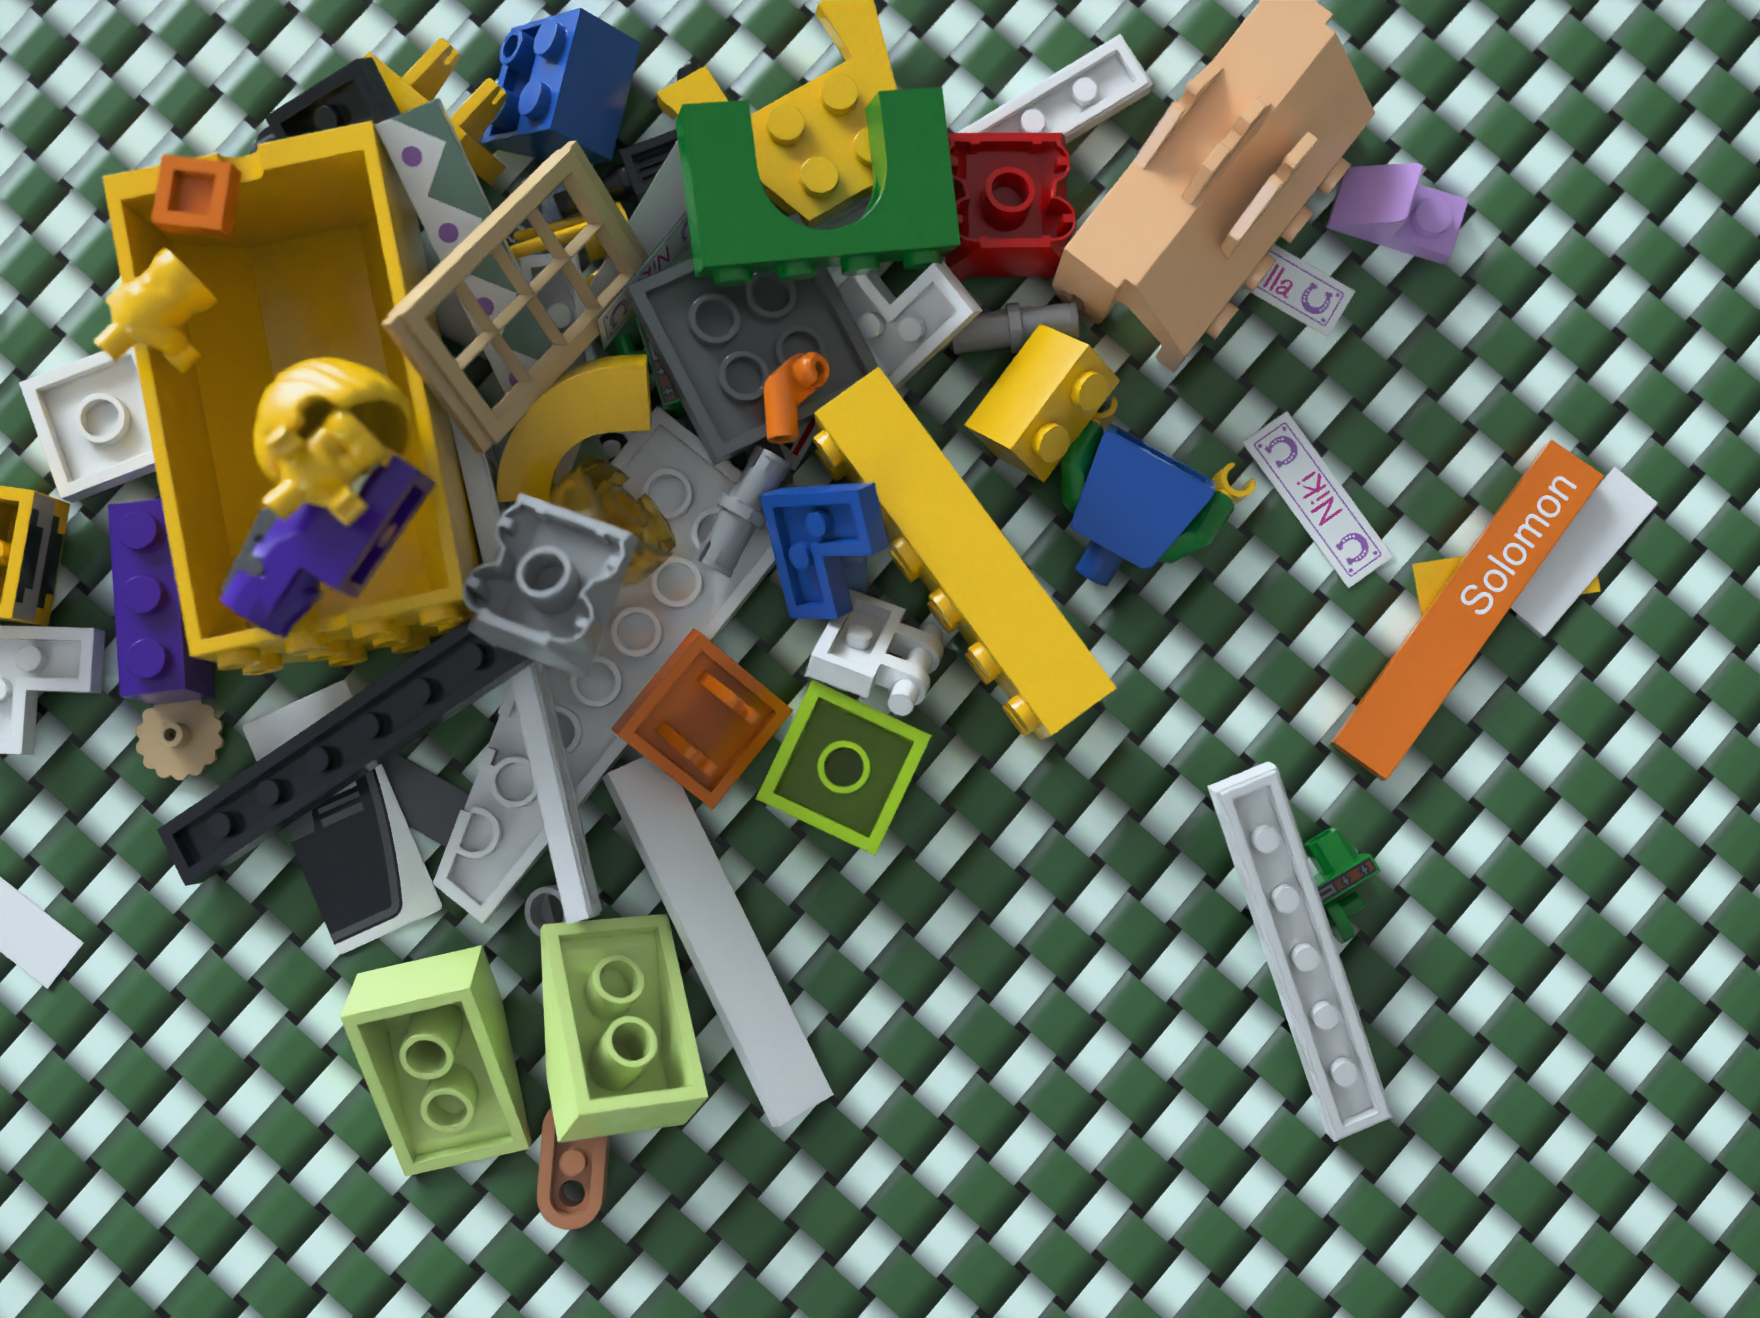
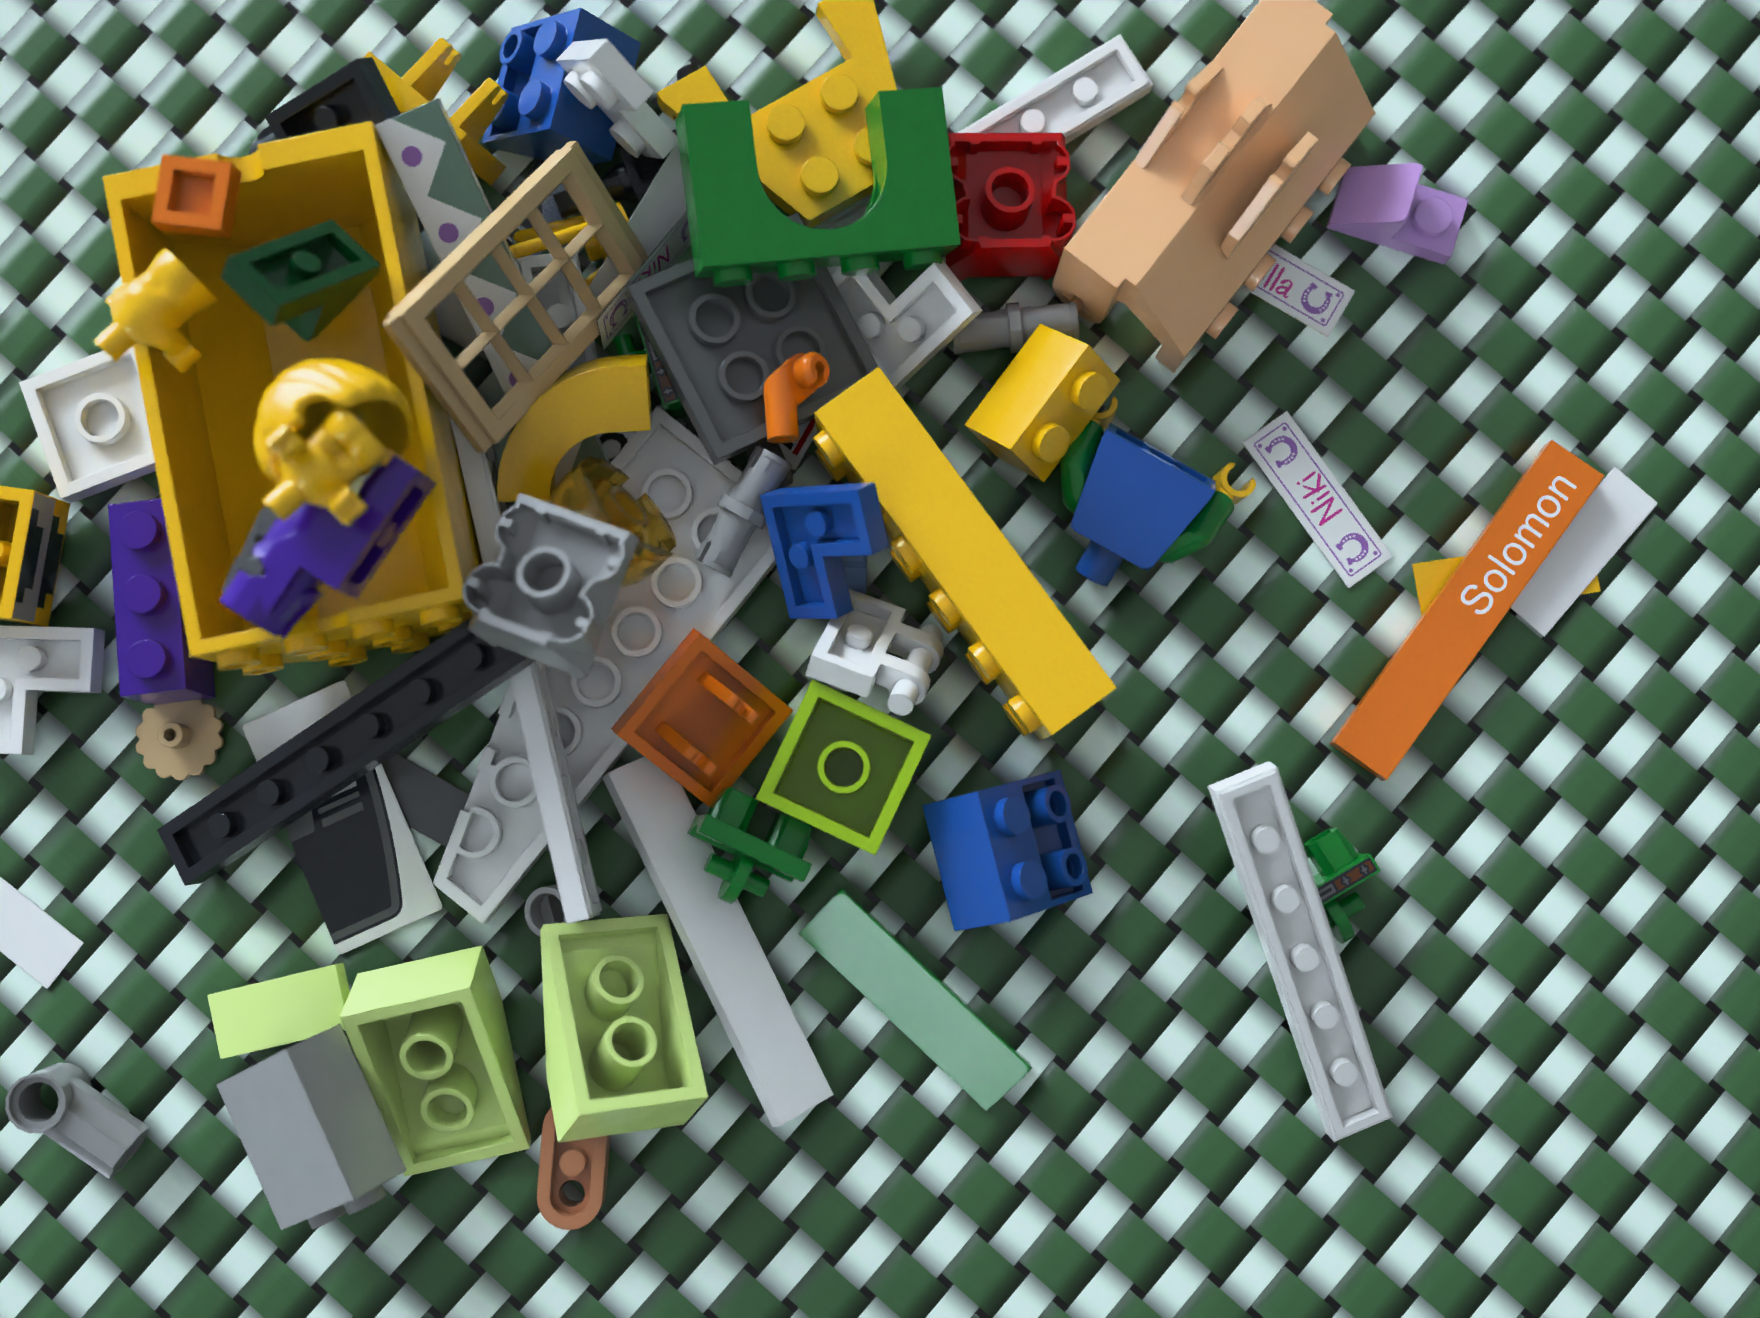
(84, 1121): none -> light grey piece
(278, 1010): none -> yellowish green slope
(302, 277): none -> dark green slope
(312, 1131): none -> light grey brick
(606, 79): none -> white plate
(779, 853): none -> green hips
(915, 999): none -> slope
(1007, 851): none -> blue slope

